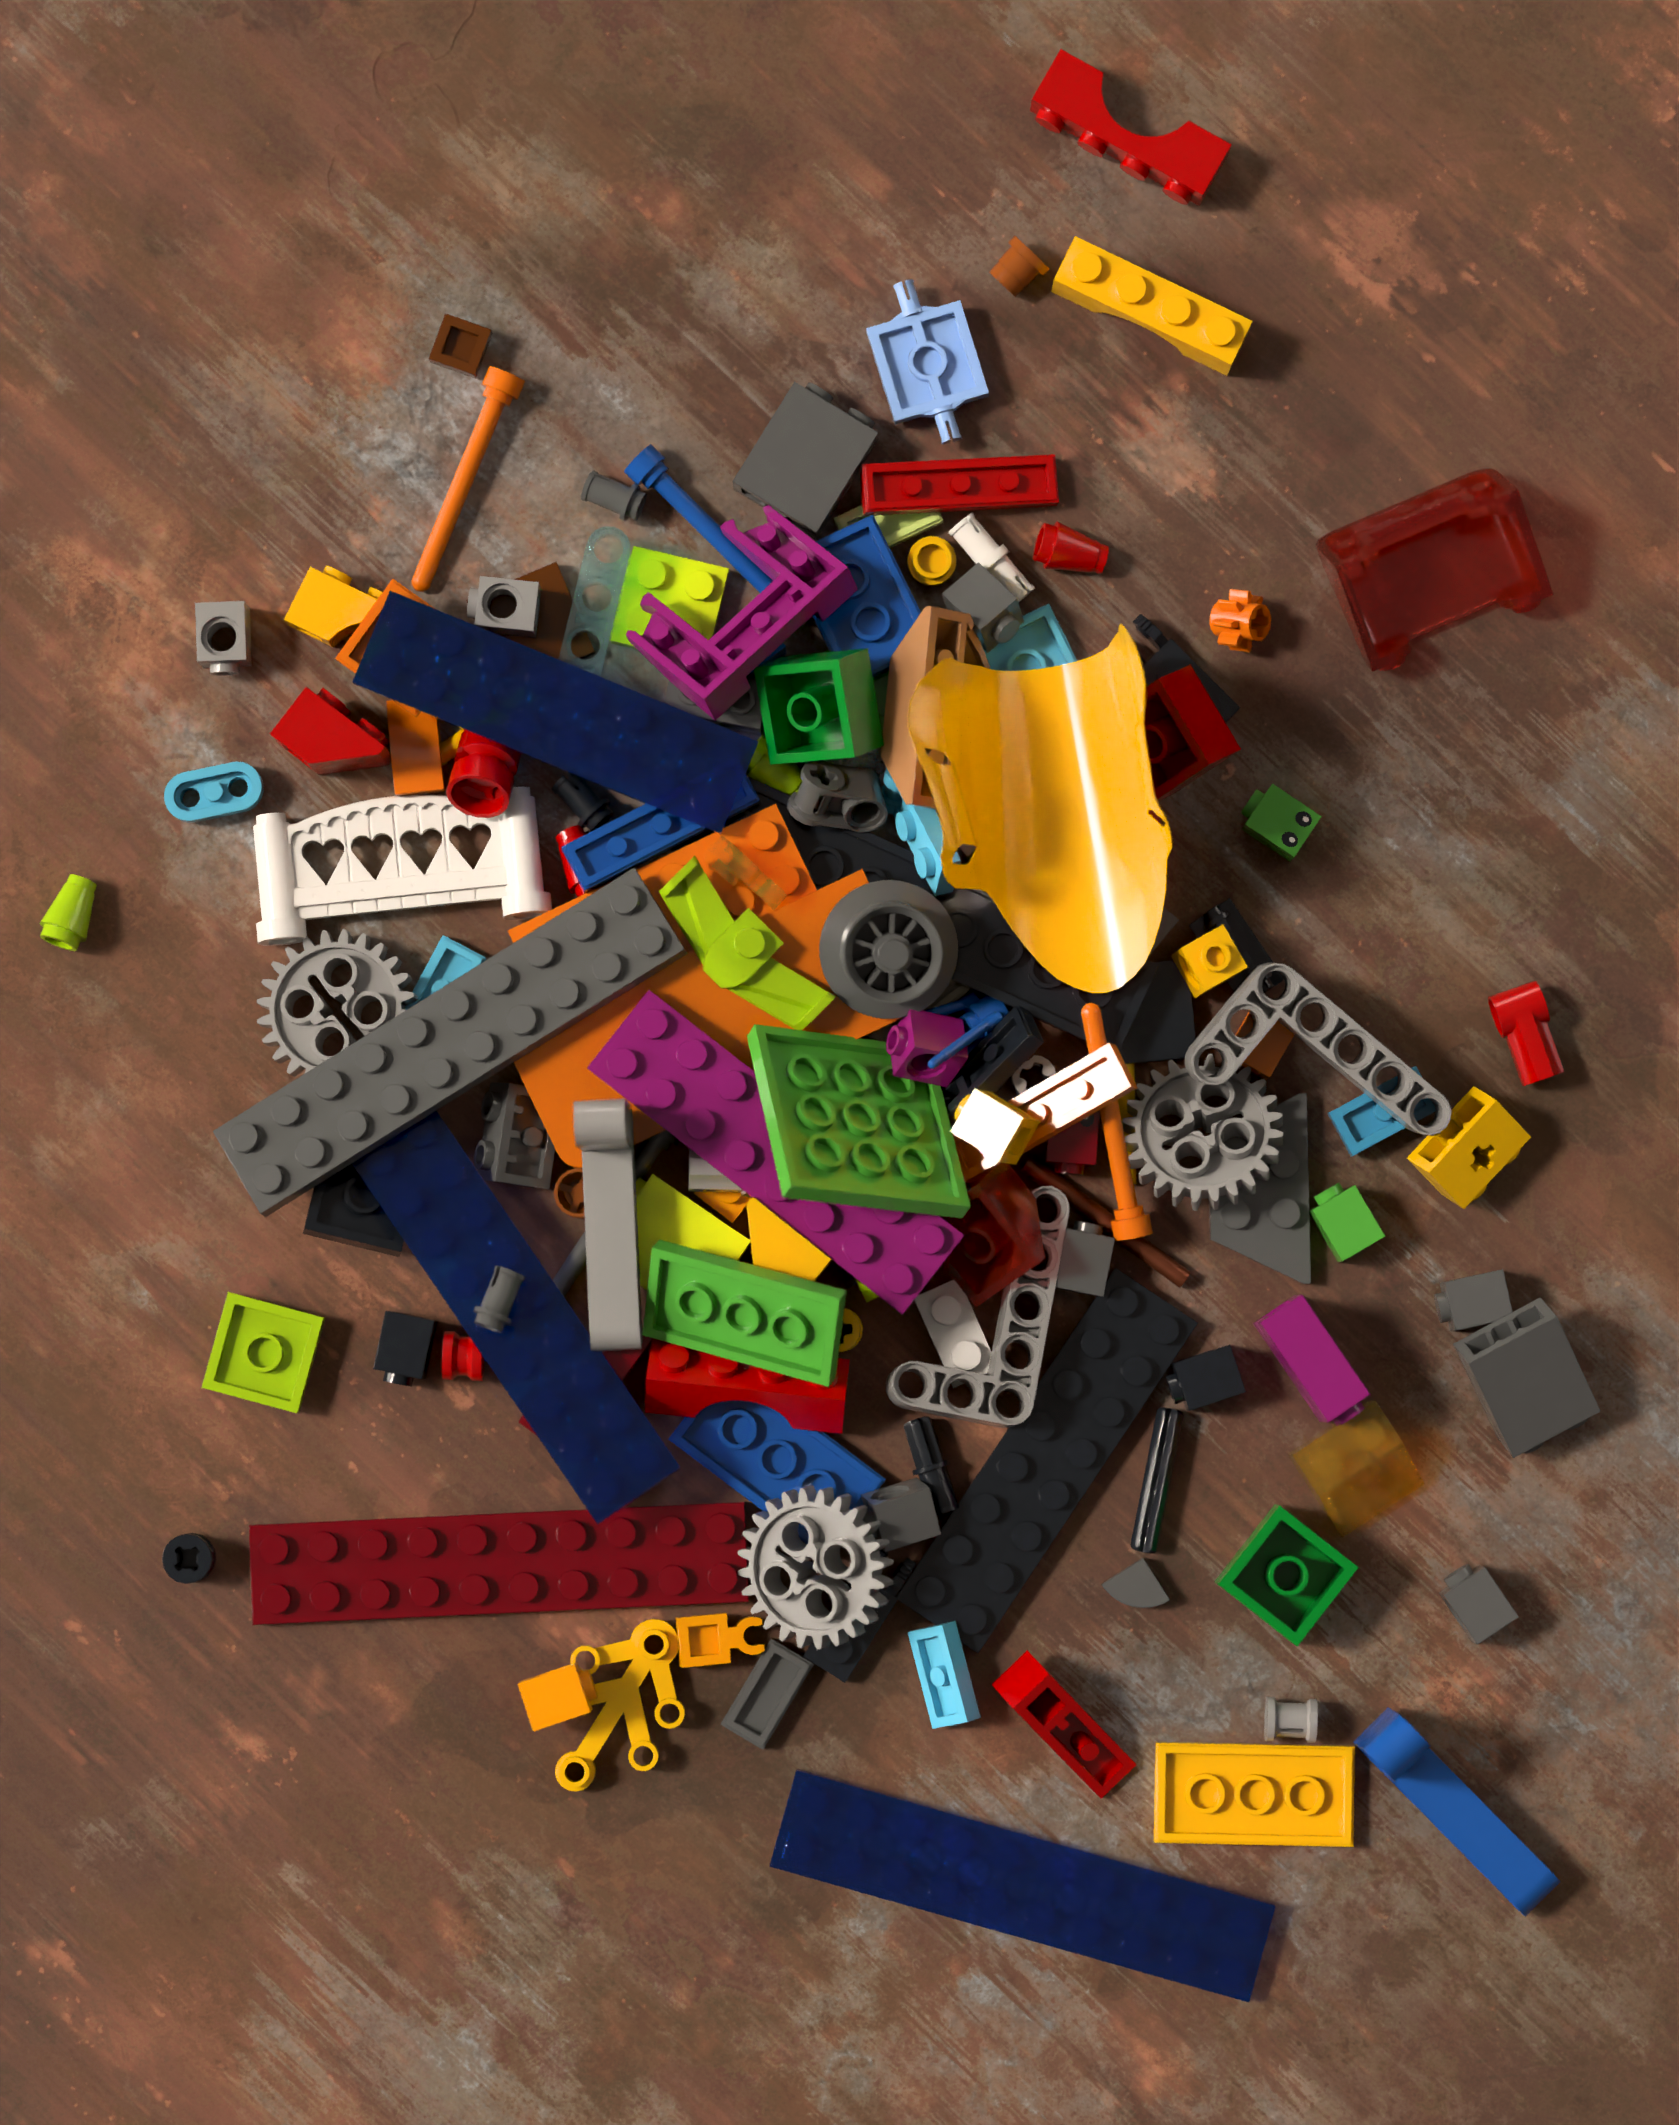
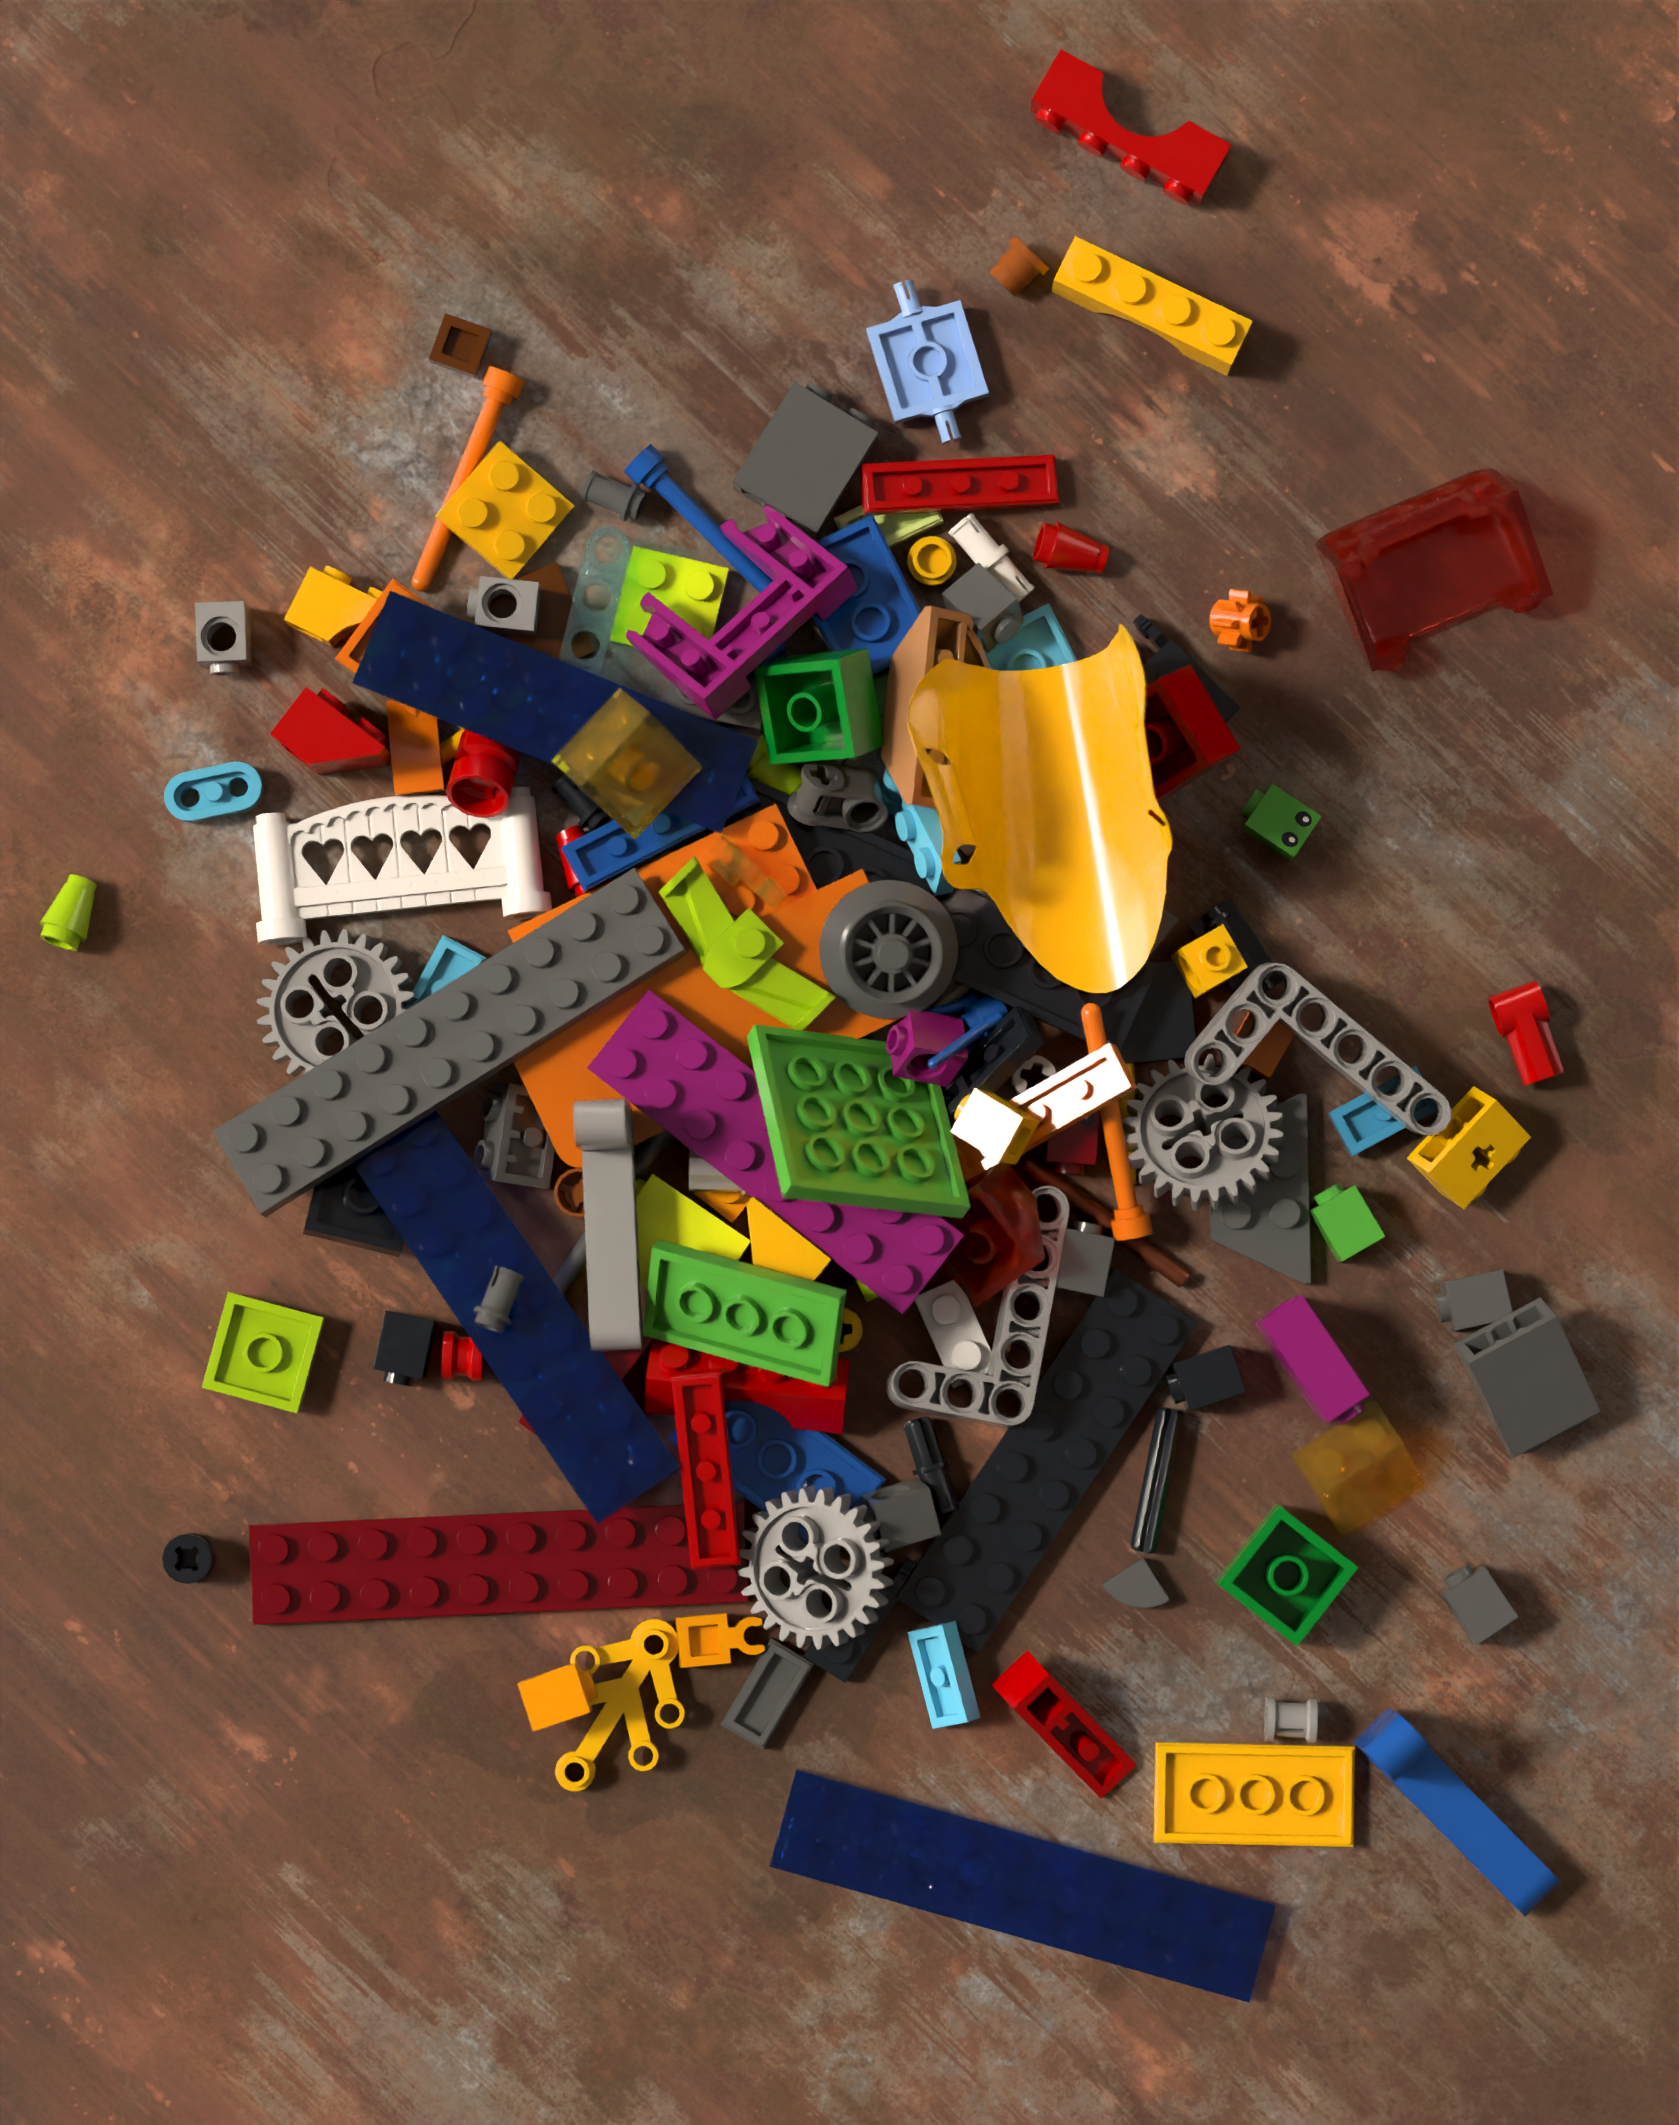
(504, 510): none -> yellow plate
(627, 763): none -> clear yellow slope
(706, 1468): none -> red tile

